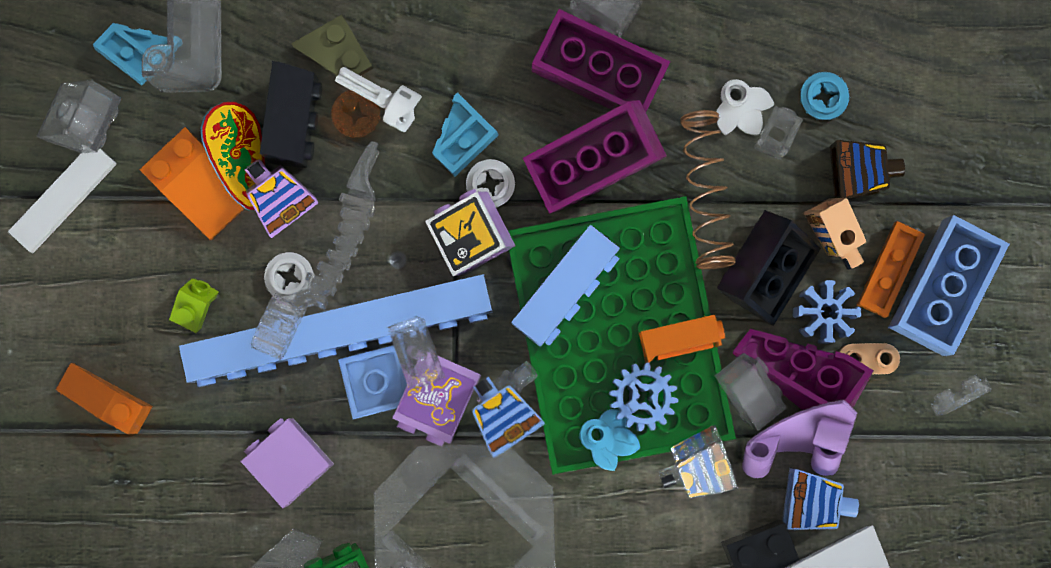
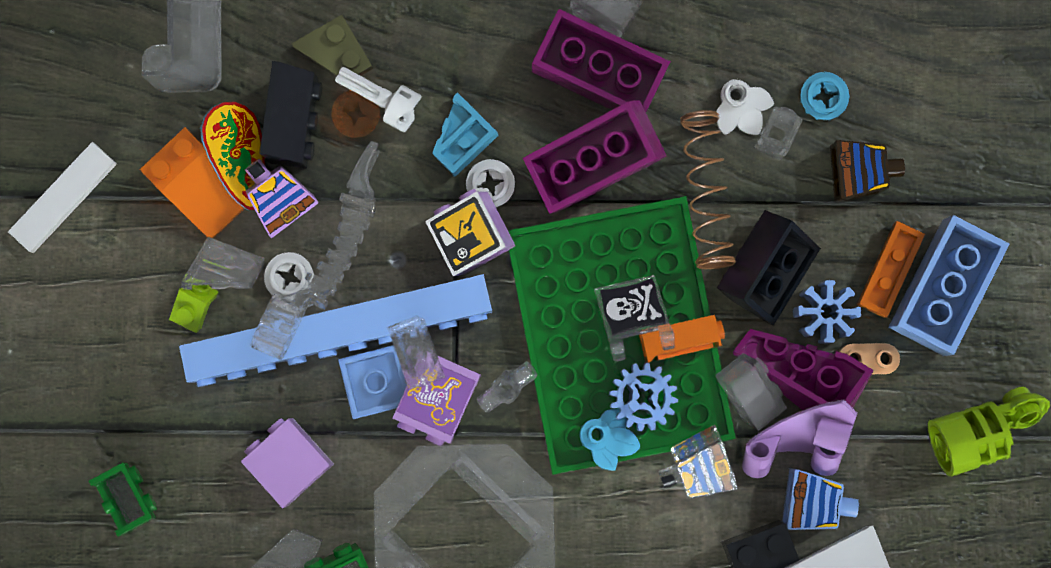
(80, 116): clear slope -> none
(104, 399): orange slope -> none
(124, 498): none -> green window
(126, 48): medium azure wing -> none
(223, 267): none -> clear wing
(503, 417): torso -> none
(565, 286): light blue brick -> none
(633, 310): none -> flag
(835, 220): light nougat torso -> none
(971, 389): clear plate -> none
(982, 432): none -> lime cylinder

